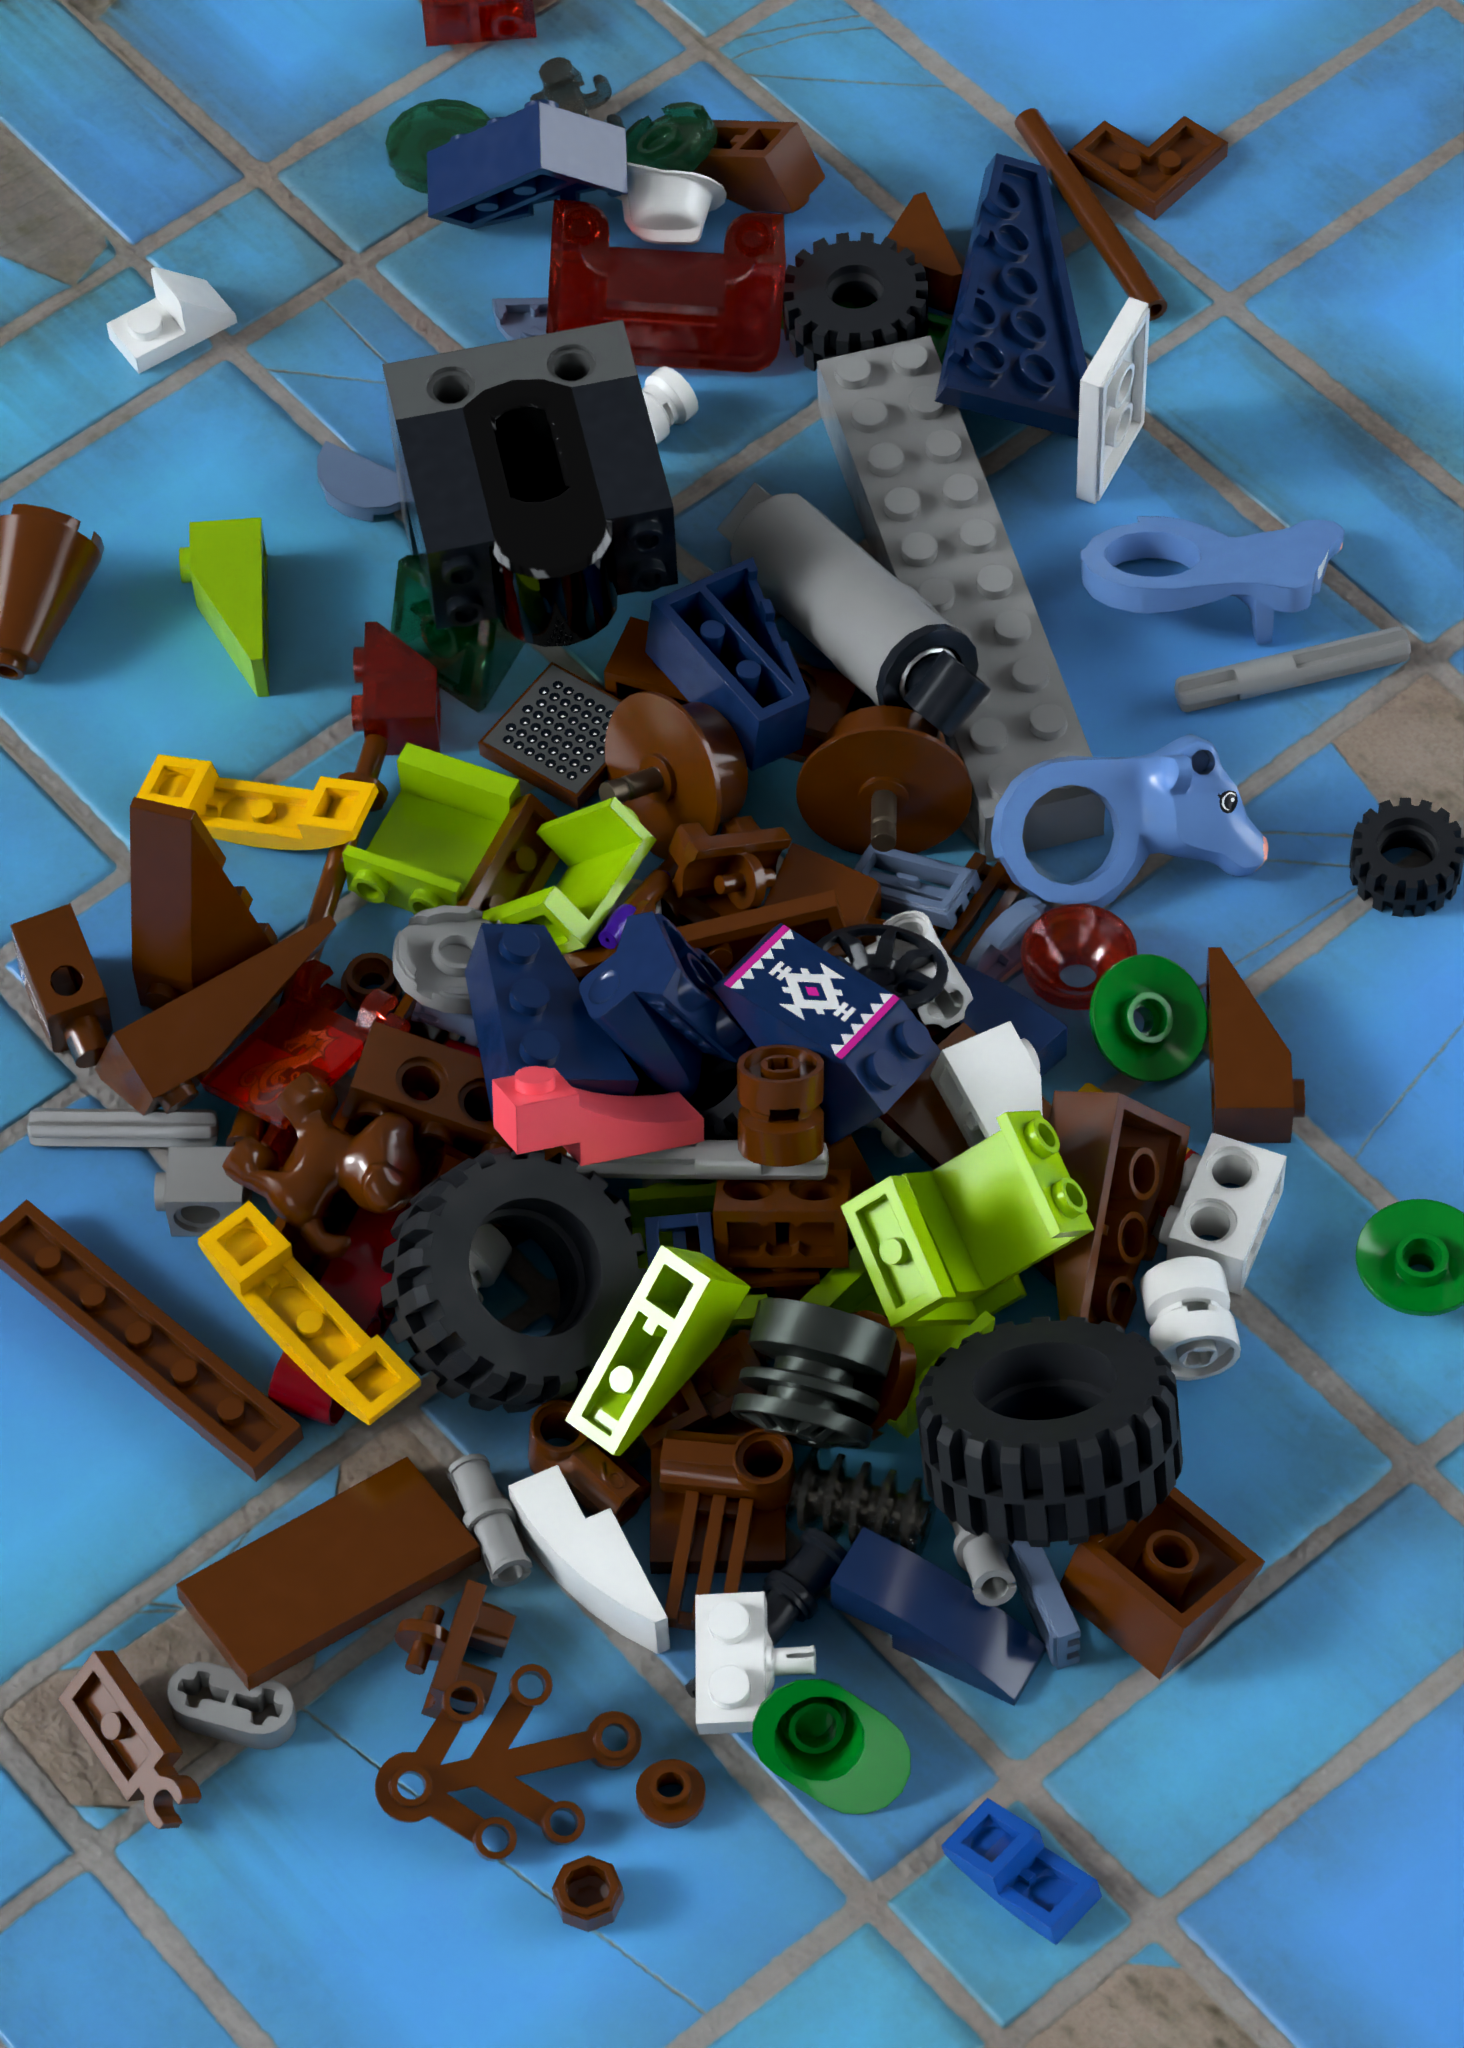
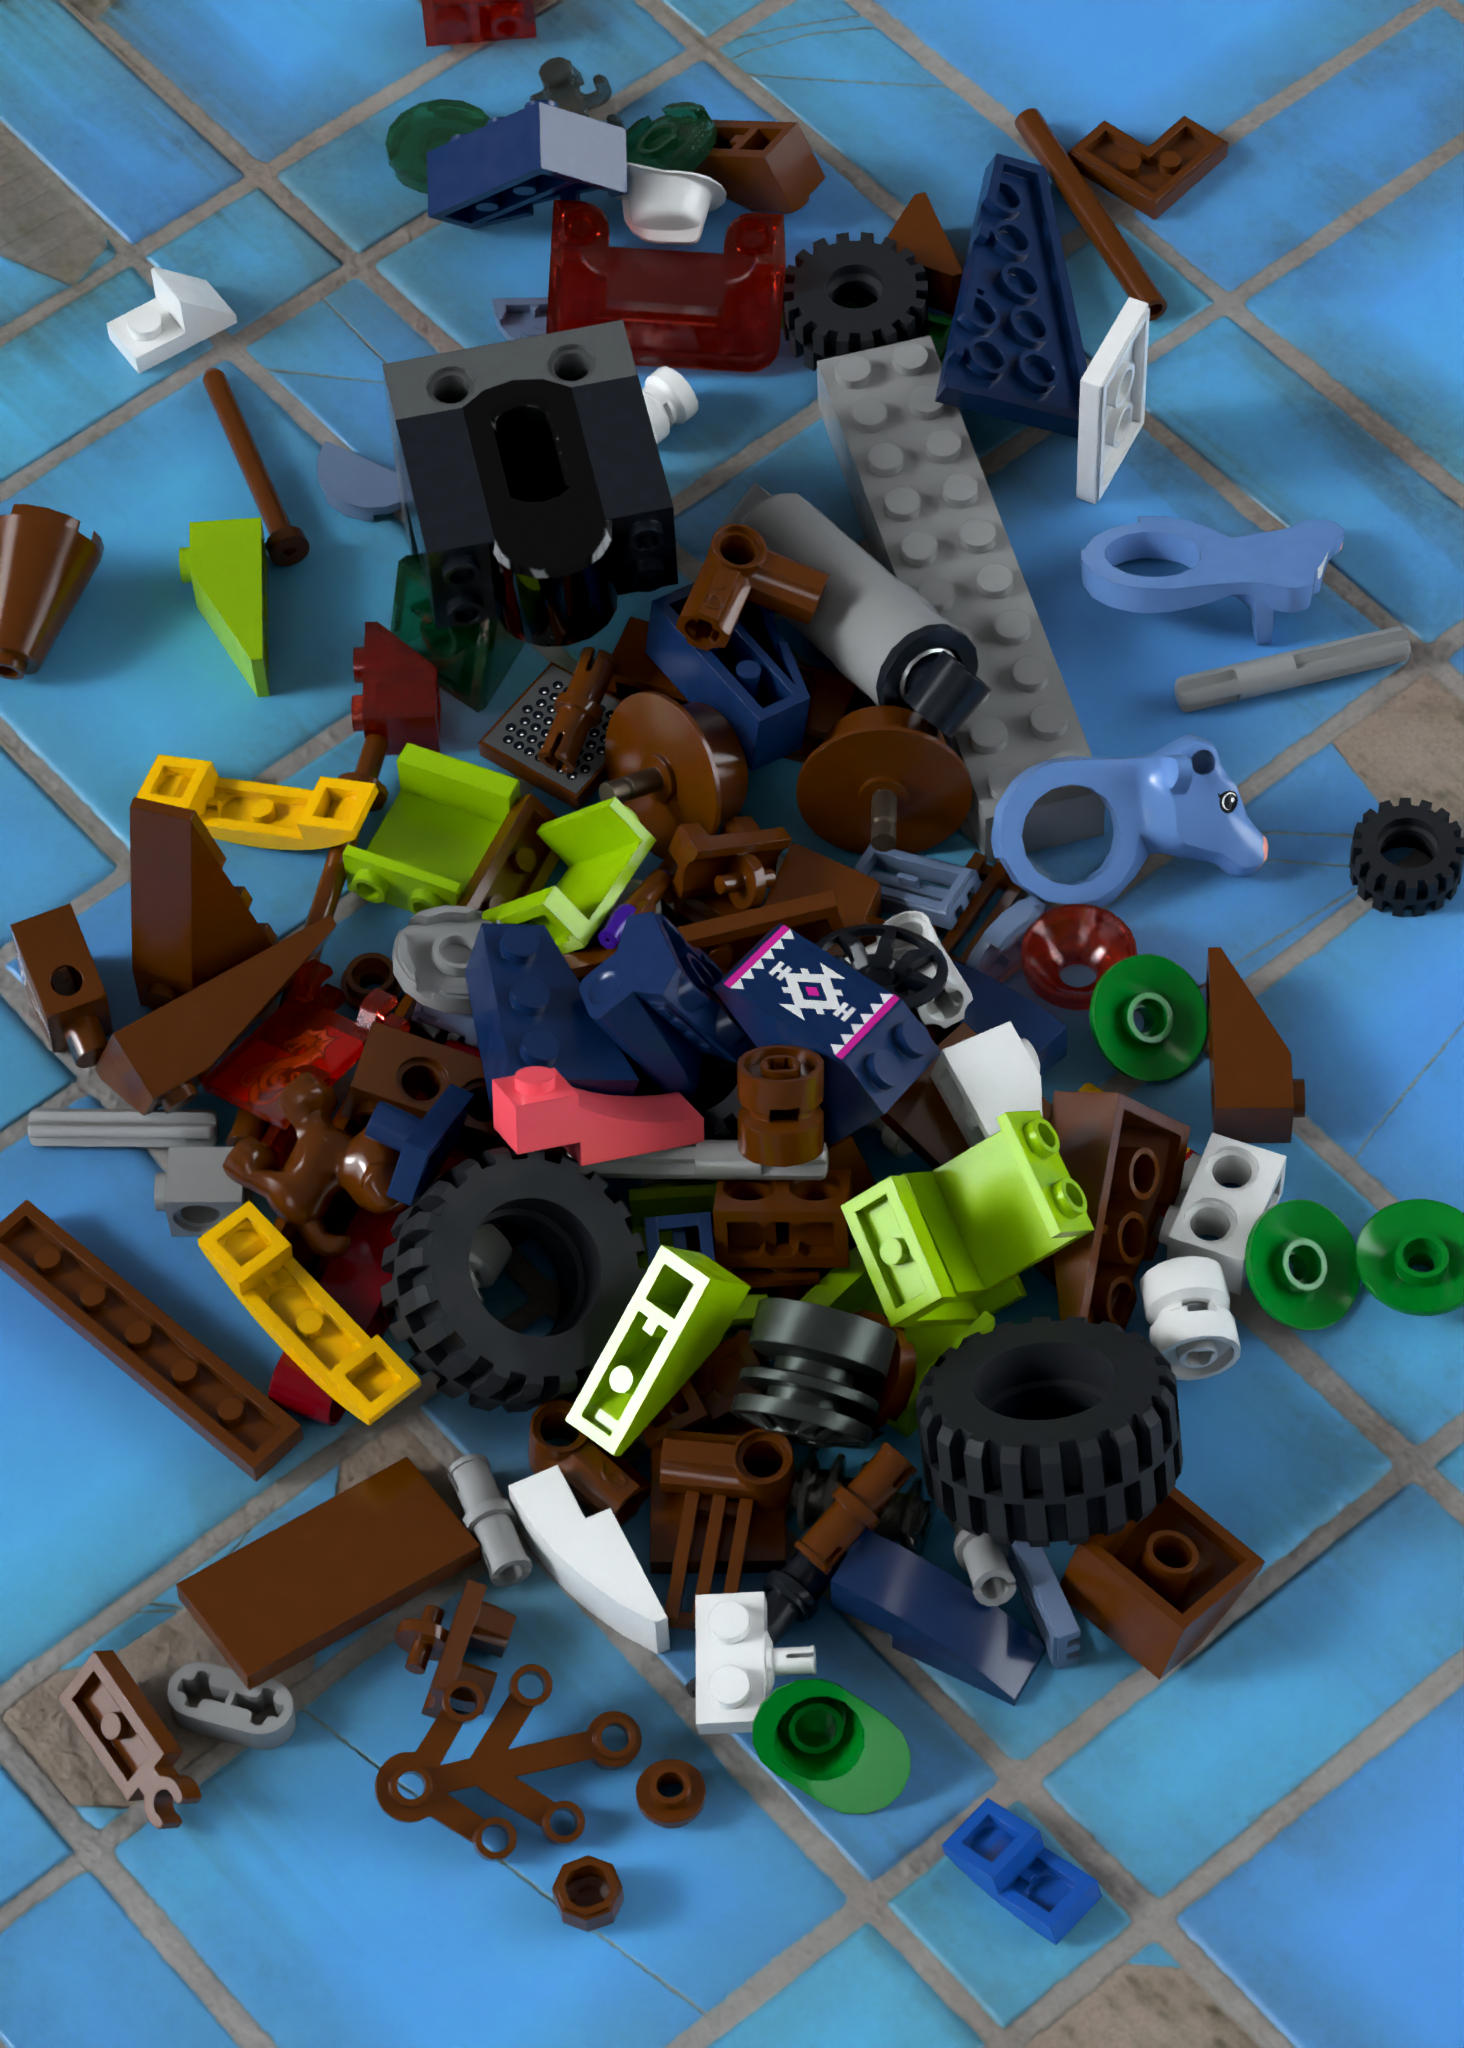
(286, 542): none -> reddish brown bar
(421, 1142): none -> dark blue tile
(578, 709): none -> reddish brown pin
(742, 571): none -> reddish brown piece
(855, 1508): none -> reddish brown pin
(1322, 1262): none -> green dish

